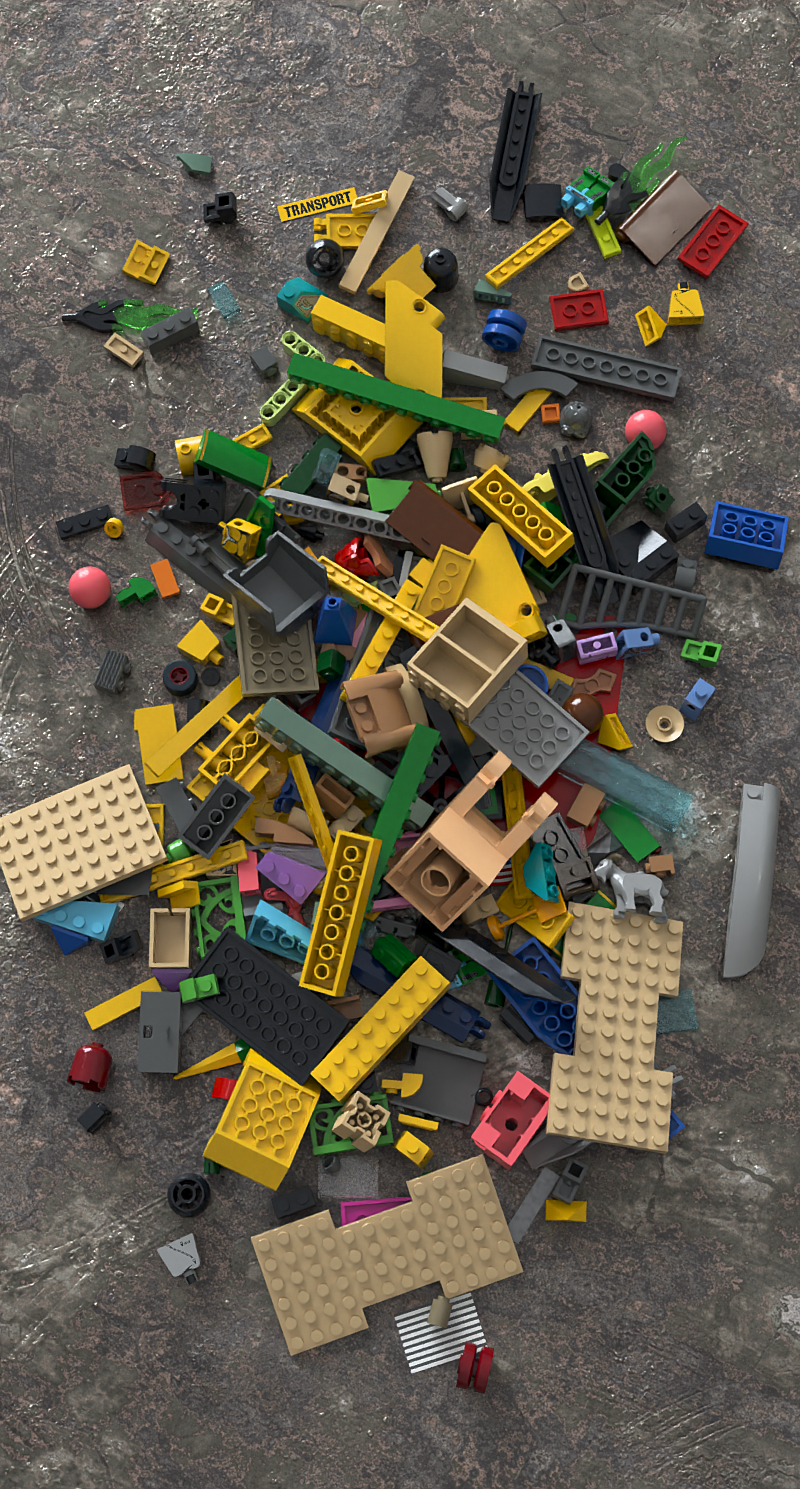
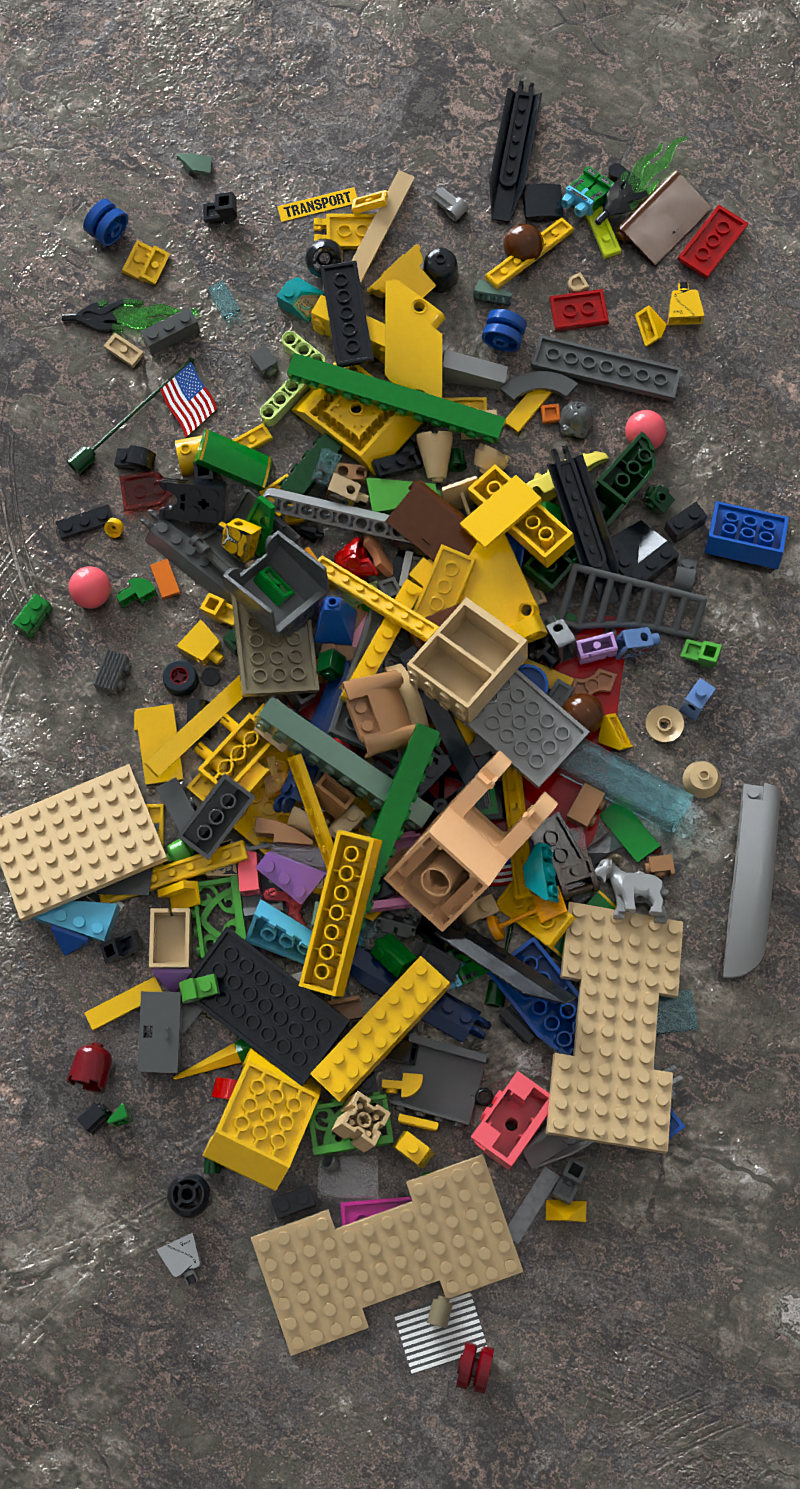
(32, 615): none -> green brick
(105, 222): none -> blue wheel
(120, 1116): none -> green slope
(184, 397): none -> flag
(273, 586): none -> green slope
(346, 314): none -> black tile
(501, 512): none -> yellow tile
(523, 242): none -> reddish brown piece
(702, 779): none -> tan cone

